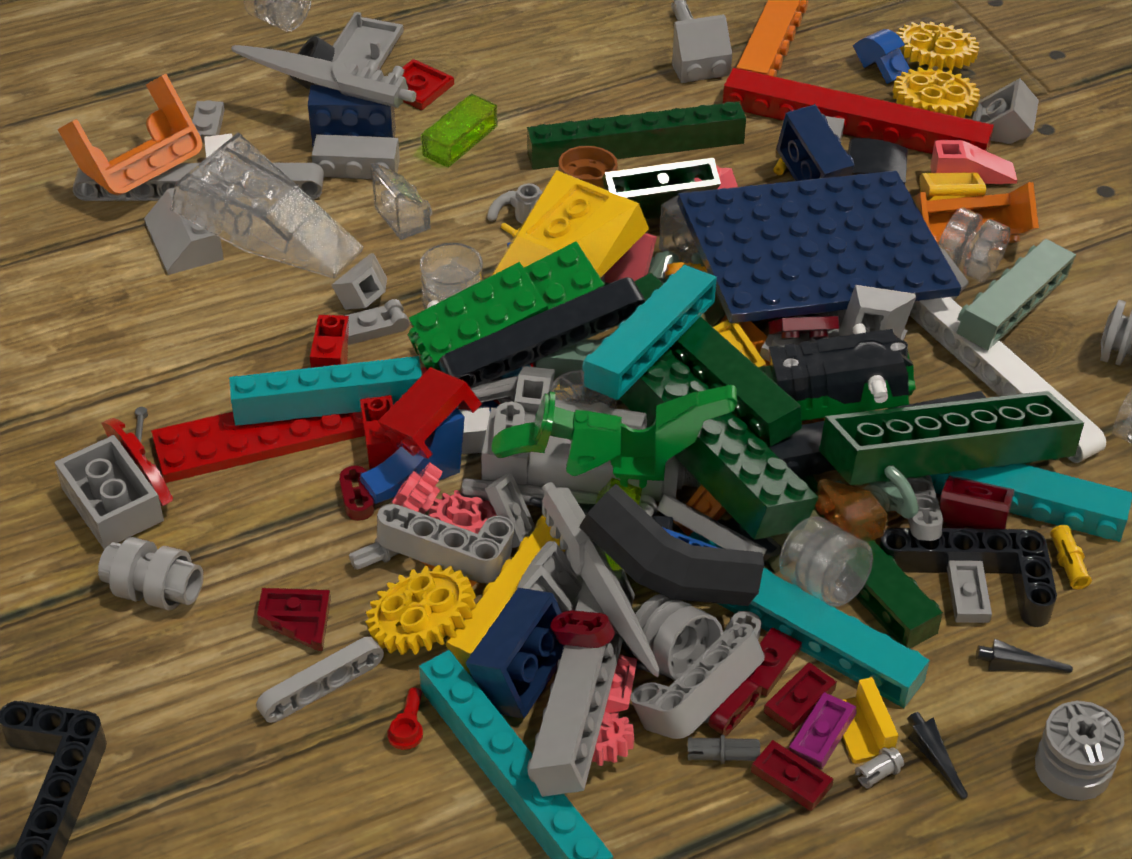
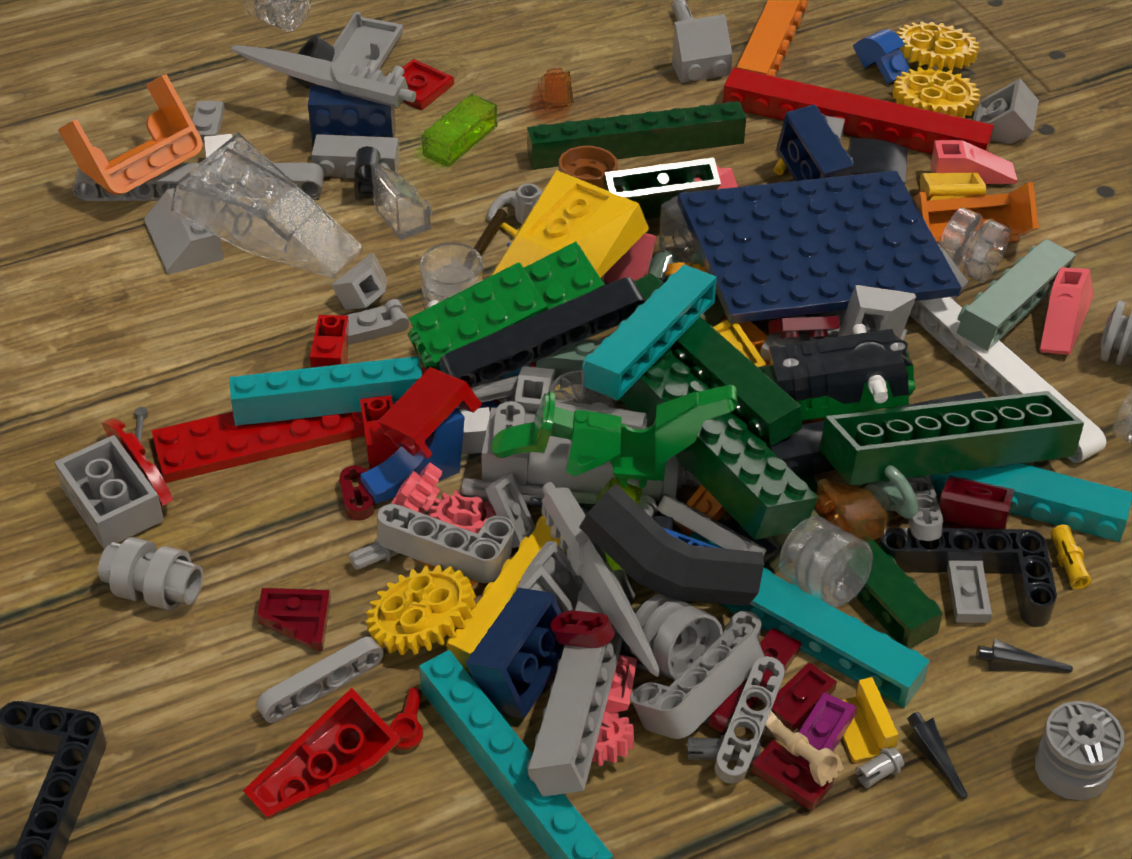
(333, 749): none -> red wedge
(363, 176): none -> black piece
(490, 231): none -> dark brown bar
(556, 89): none -> clear orange slope
(749, 718): none -> light grey beam
(823, 762): none -> tan piece
(1066, 310): none -> coral slope

